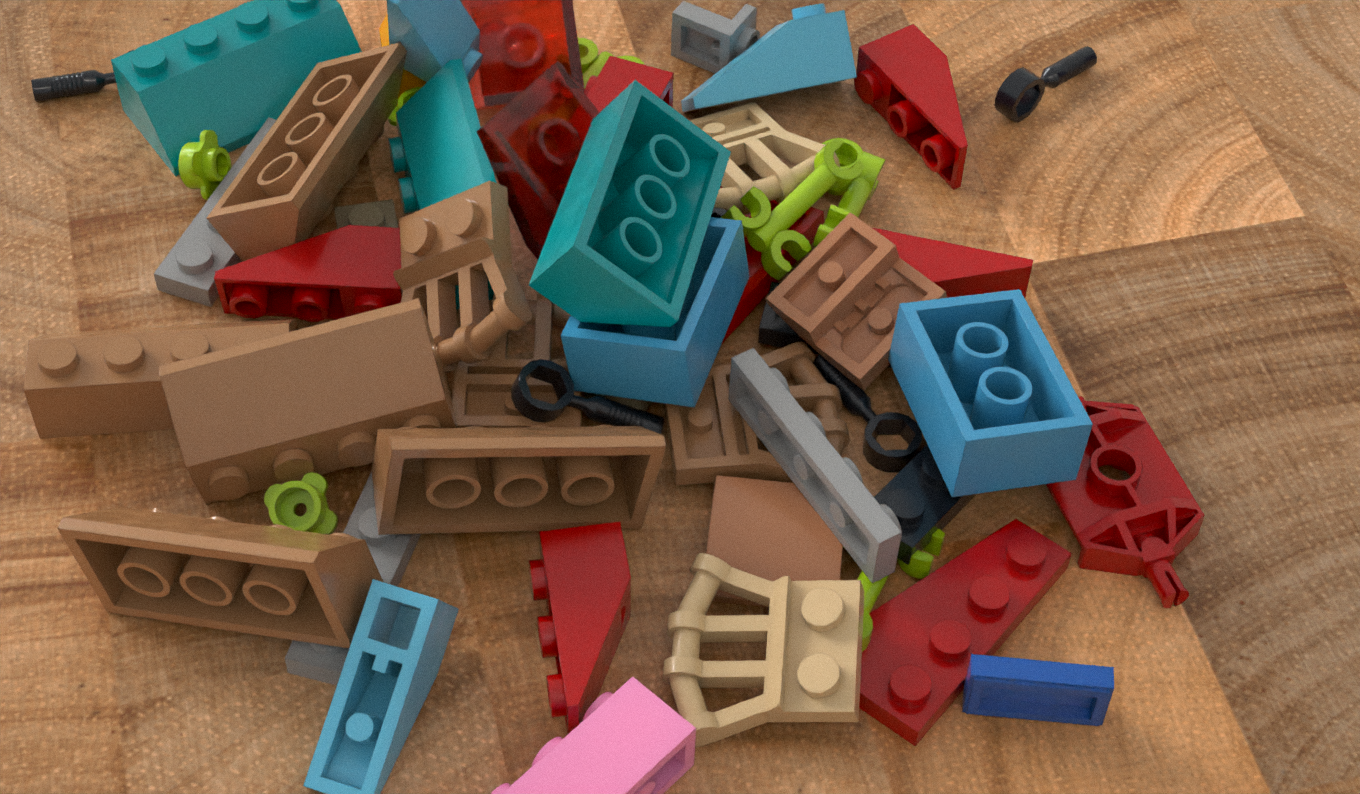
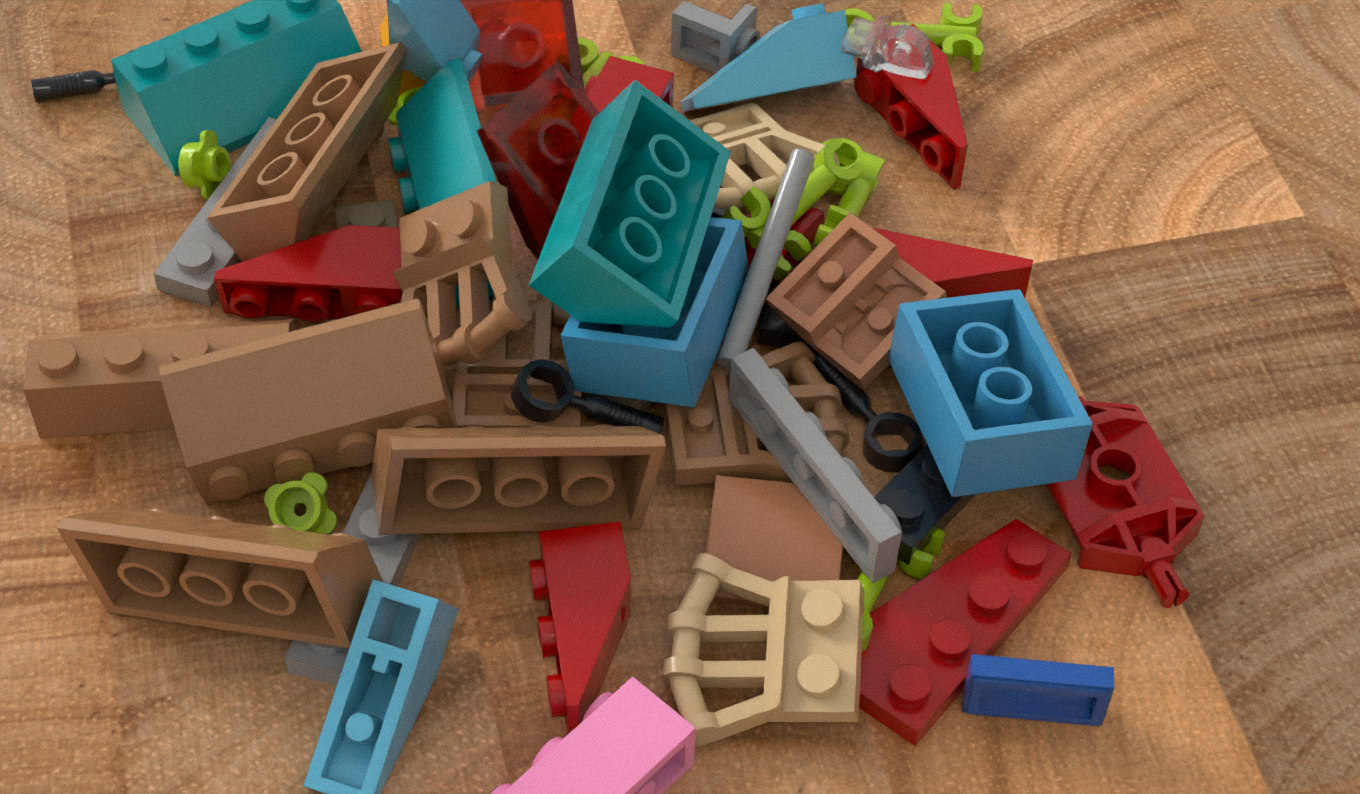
(766, 257): none -> light grey bar
(888, 47): none -> clear piece
(953, 34): none -> lime bar
(1024, 89): black piece -> none

